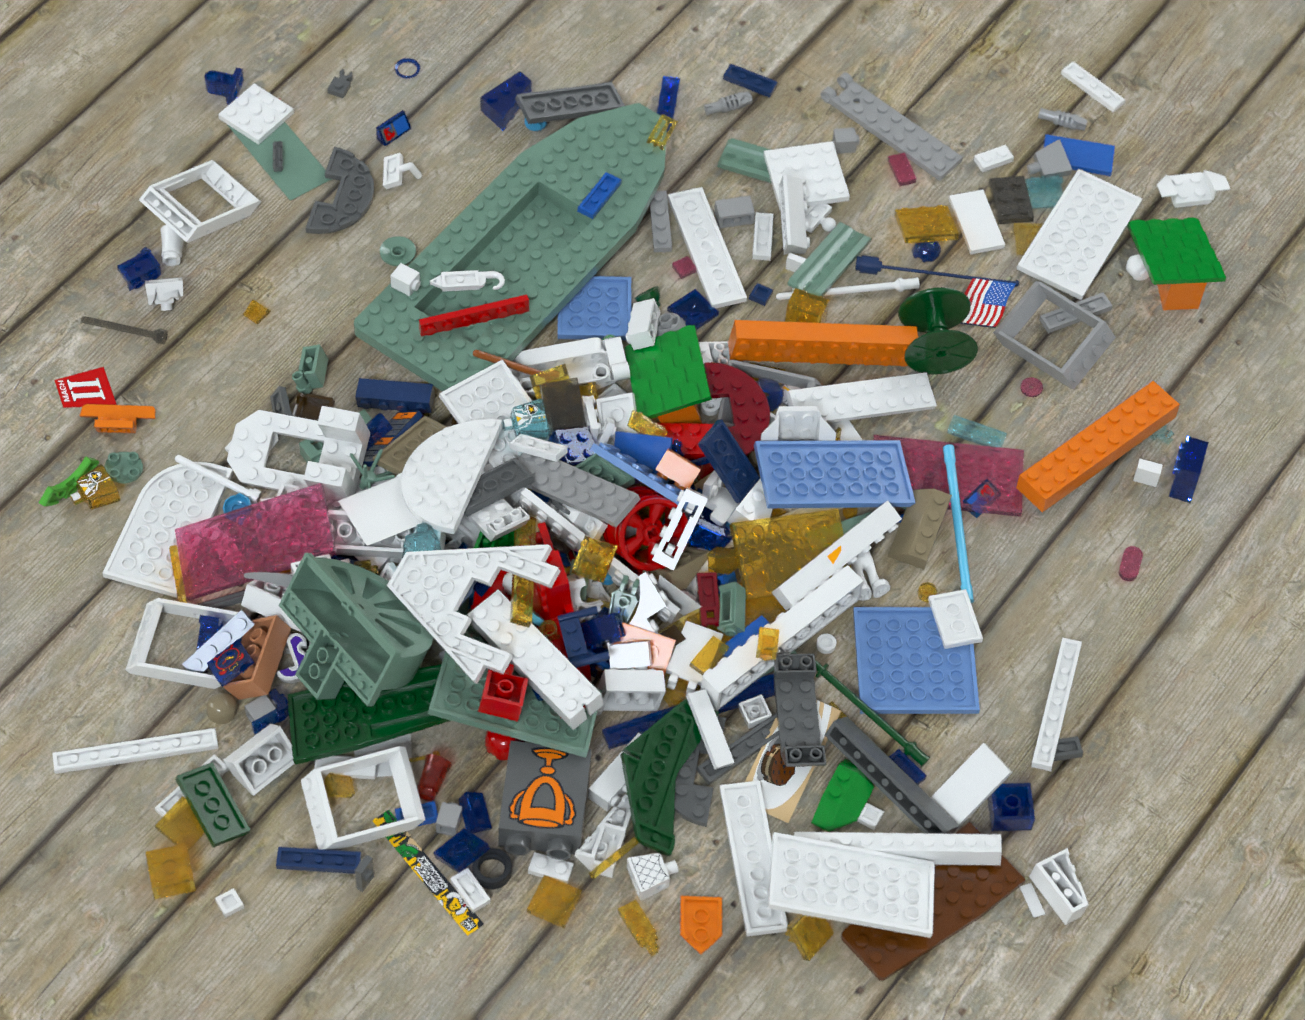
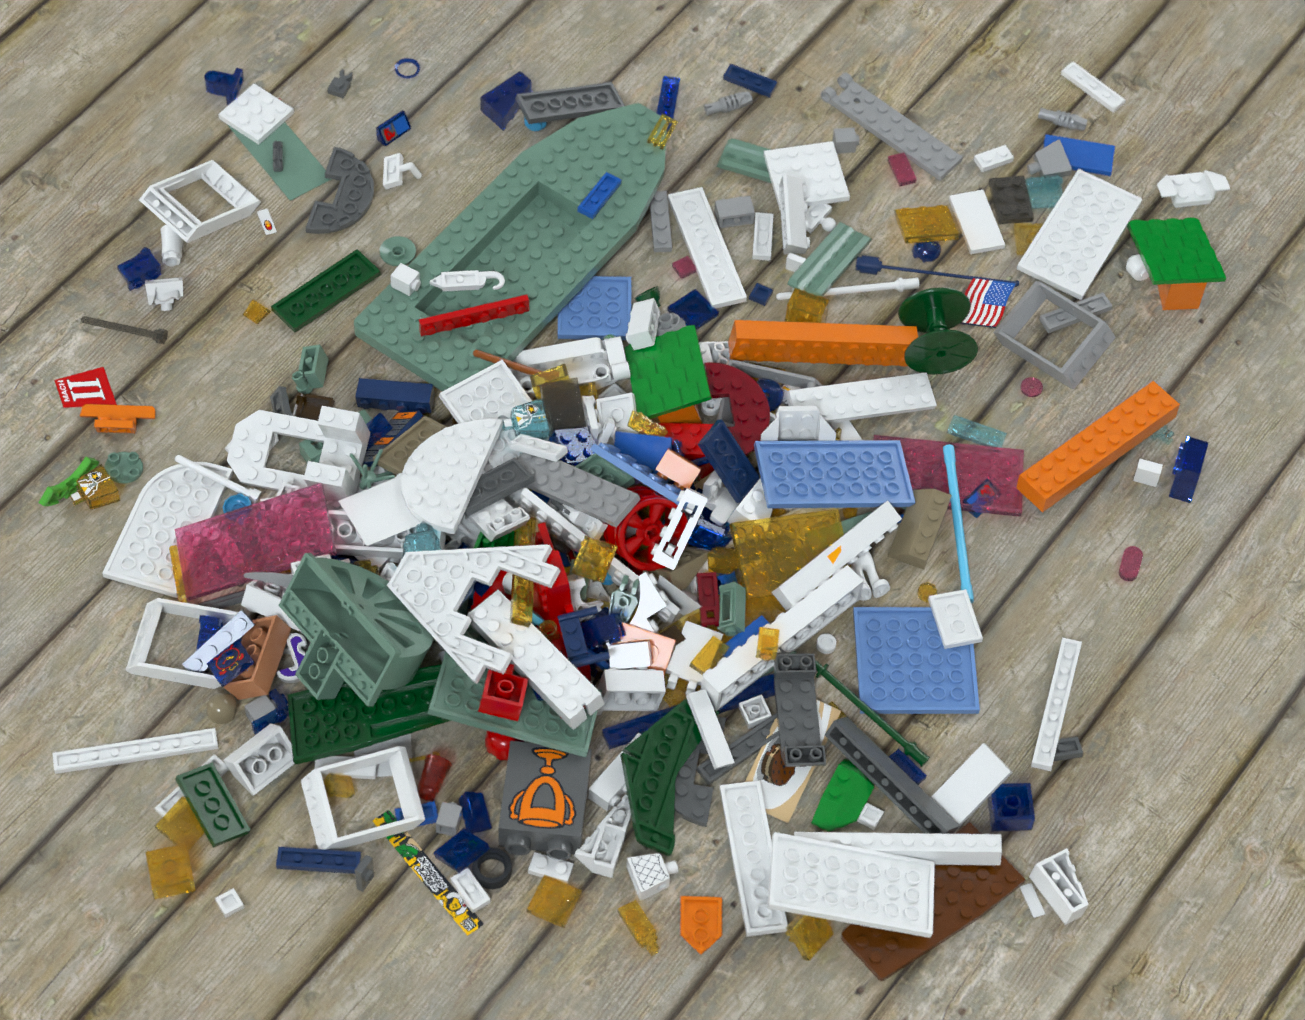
(266, 221): none -> white sticker
(325, 290): none -> dark green plate
(613, 858): clear yellow bar -> none

